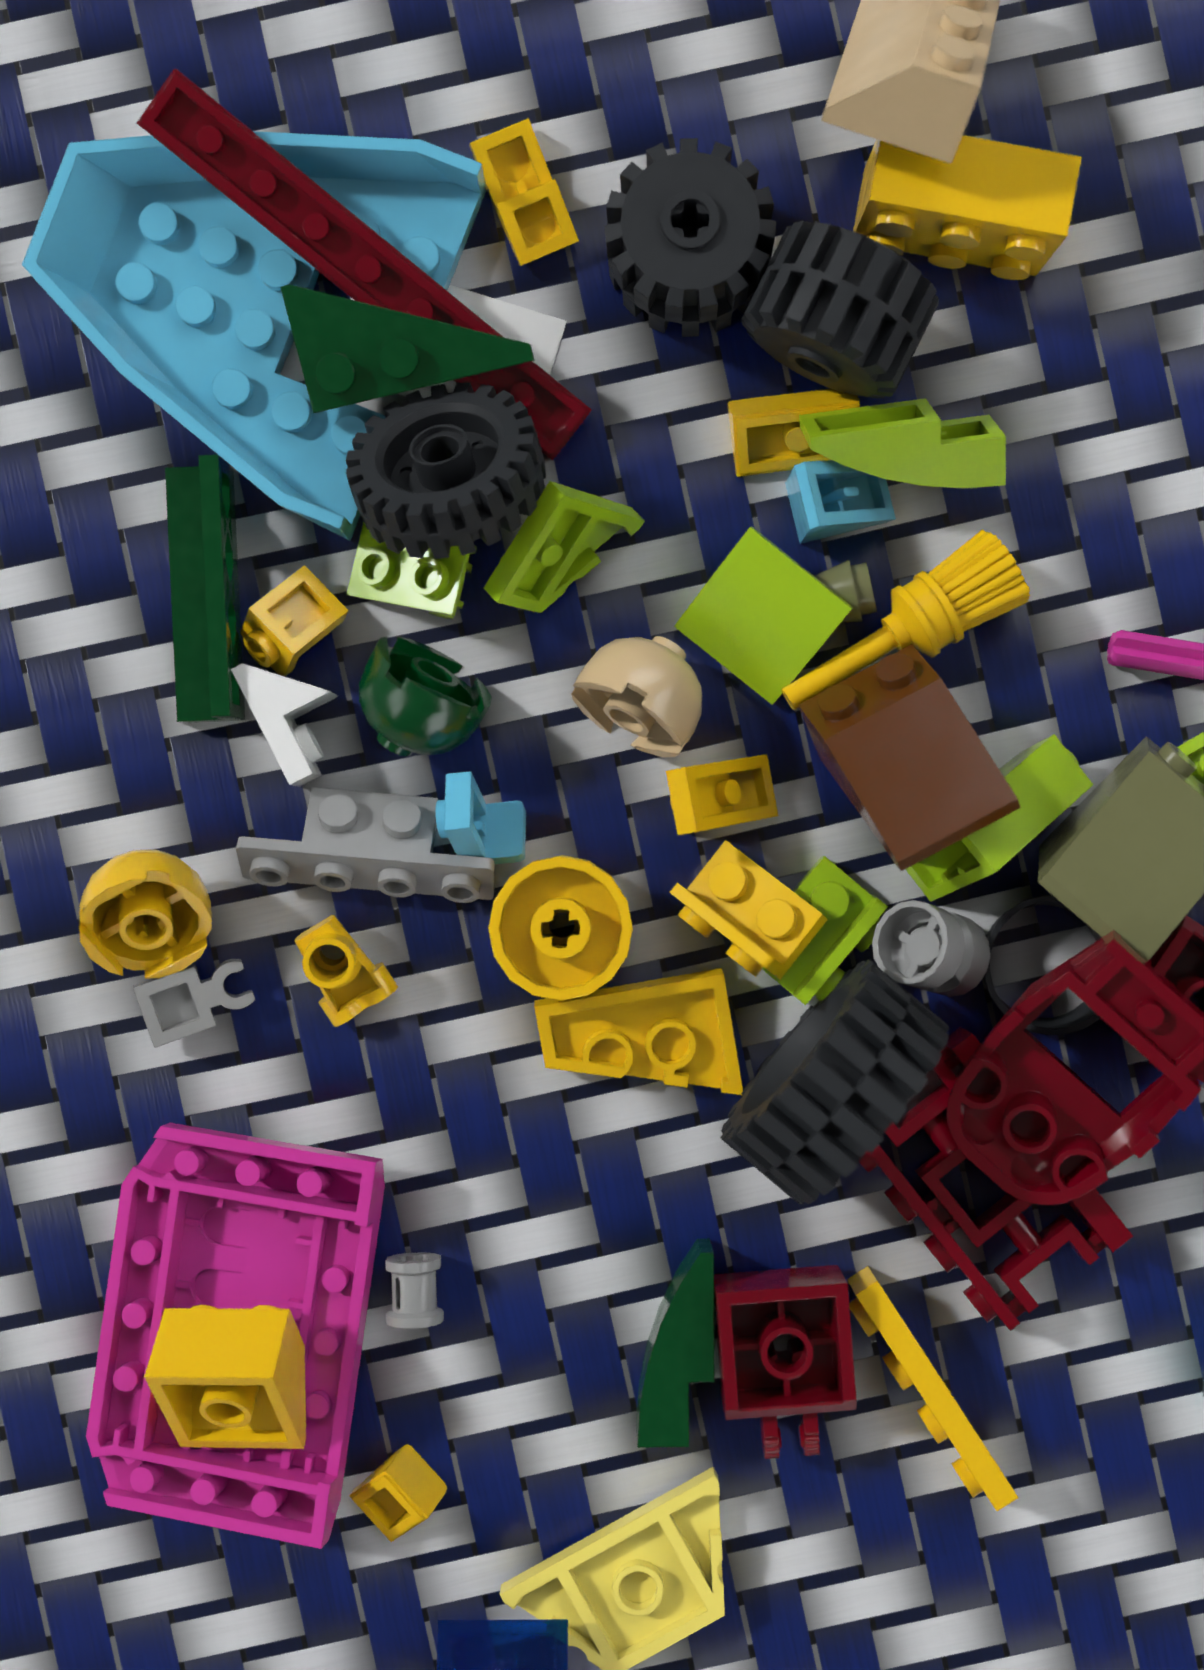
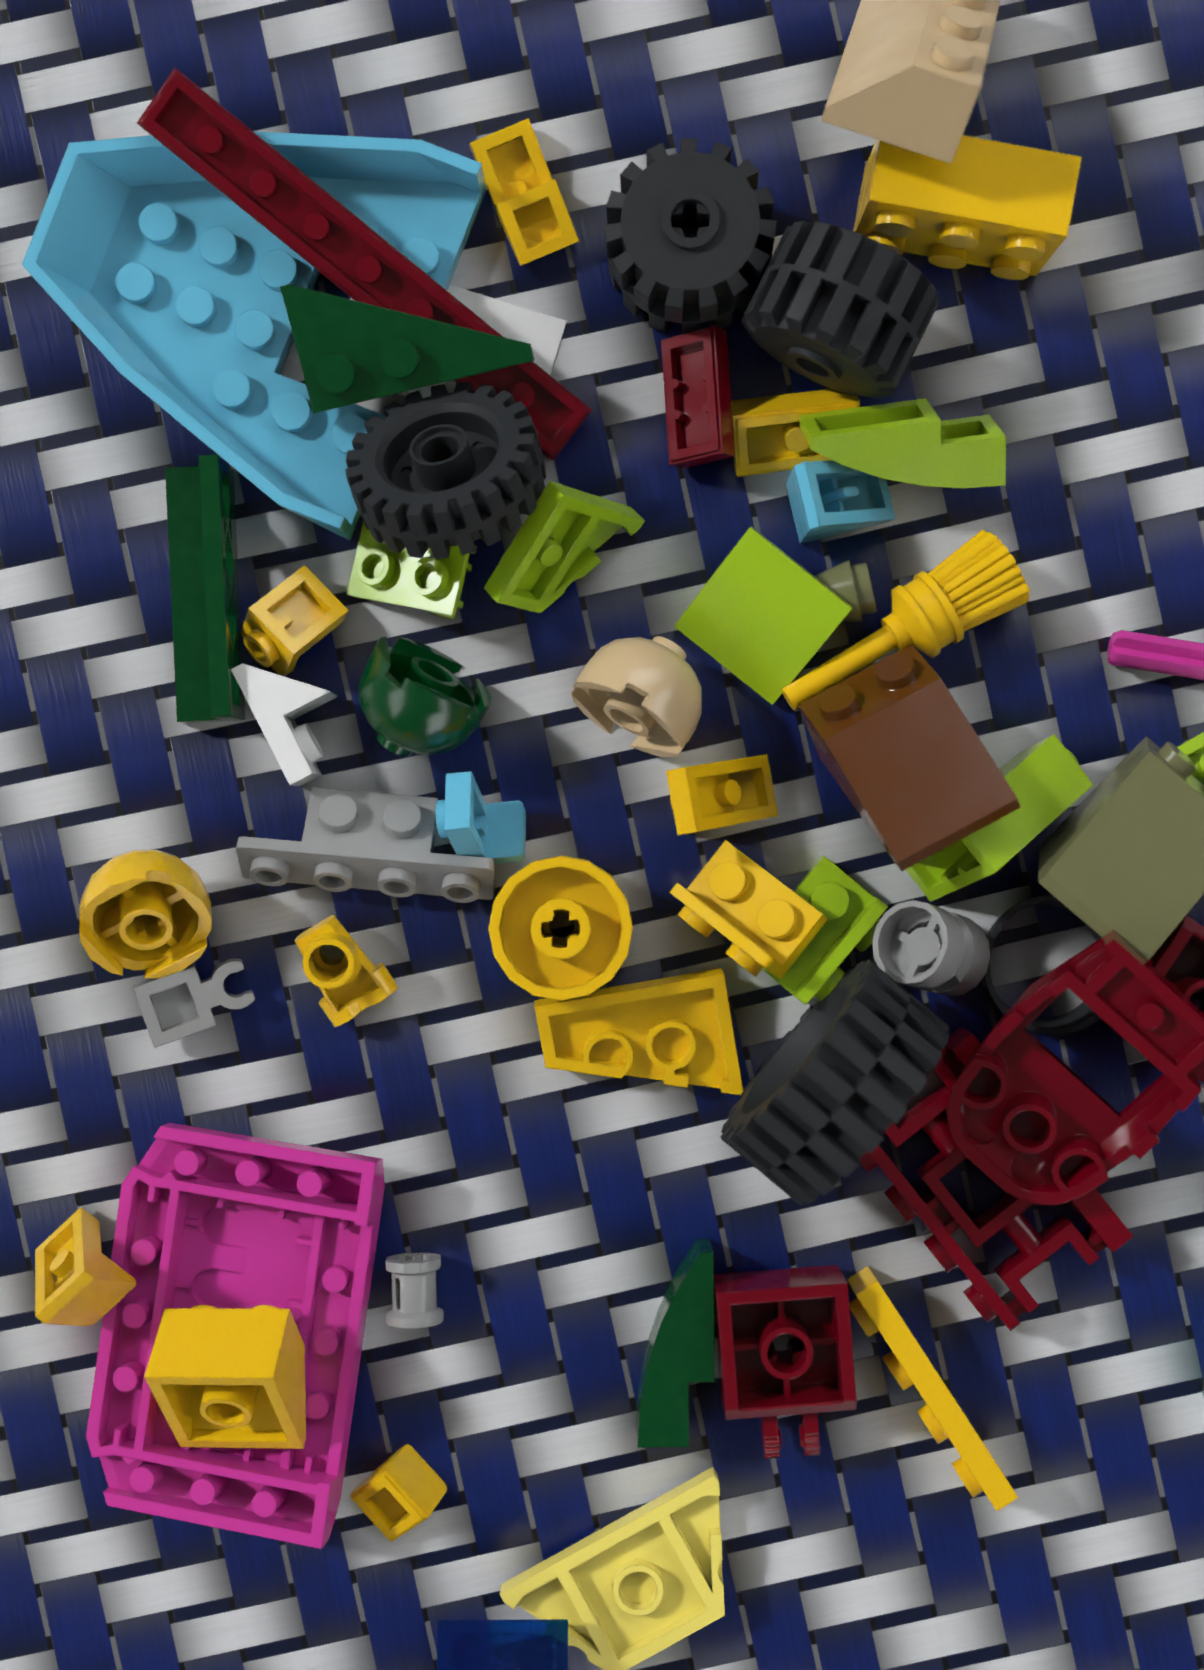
(74, 1277): none -> yellow slope
(697, 397): none -> dark red plate

